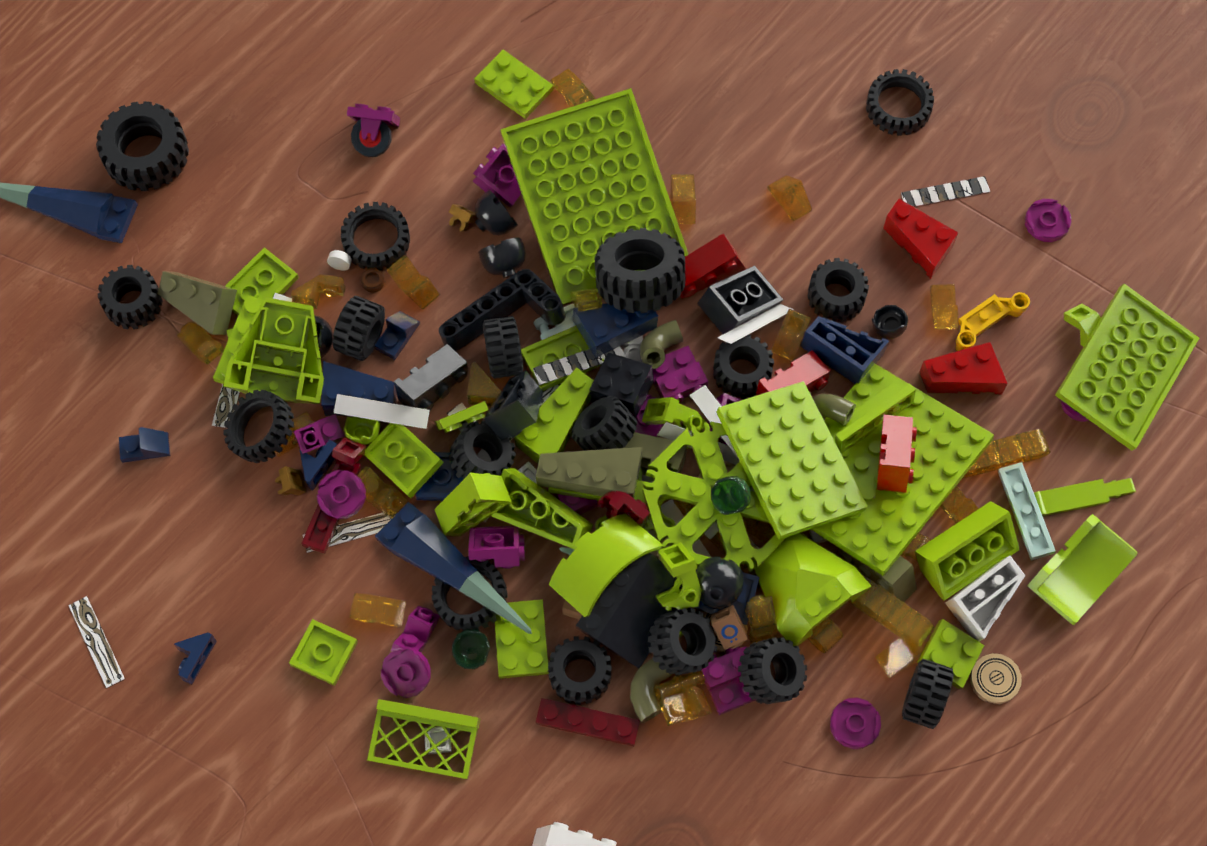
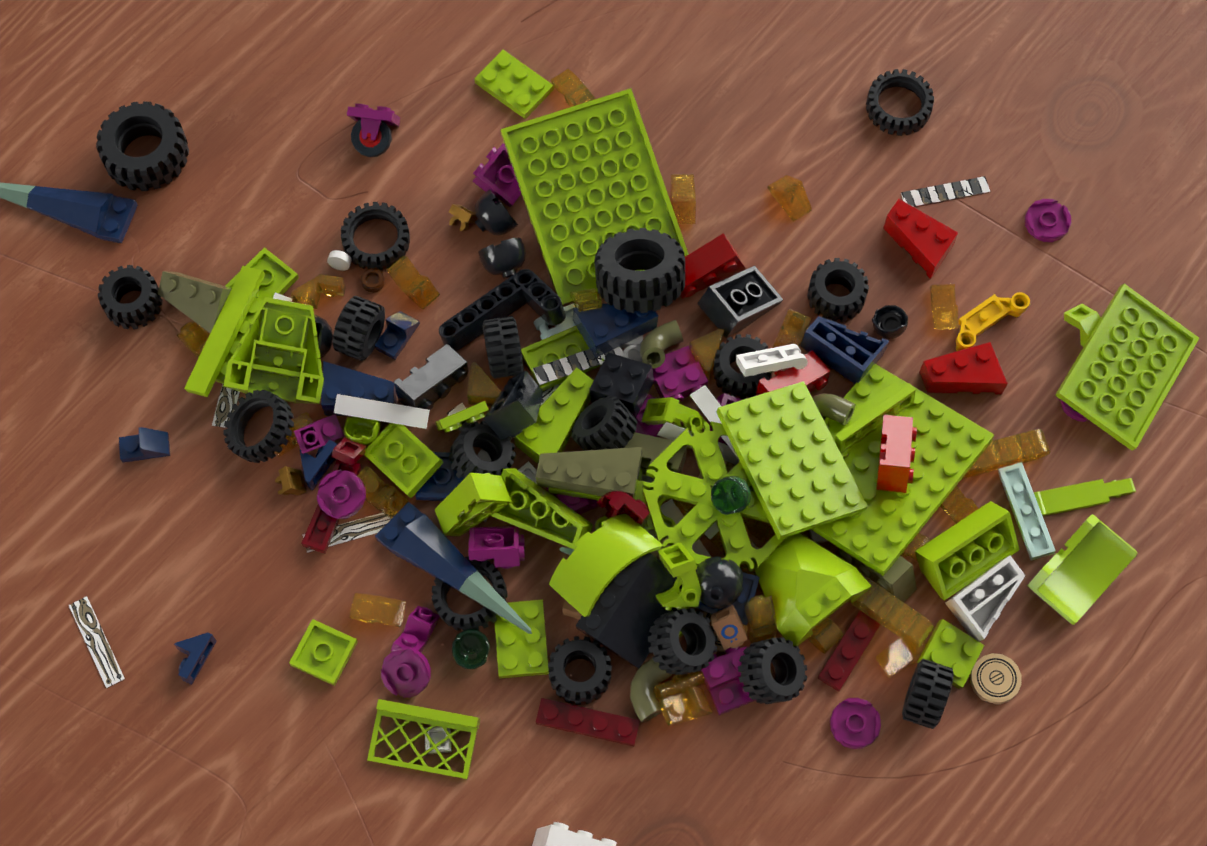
(224, 331): none -> lime tile
(705, 349): none -> clear yellow slope
(754, 324): white sticker -> none
(771, 360): none -> white plate
(849, 651): none -> dark red plate

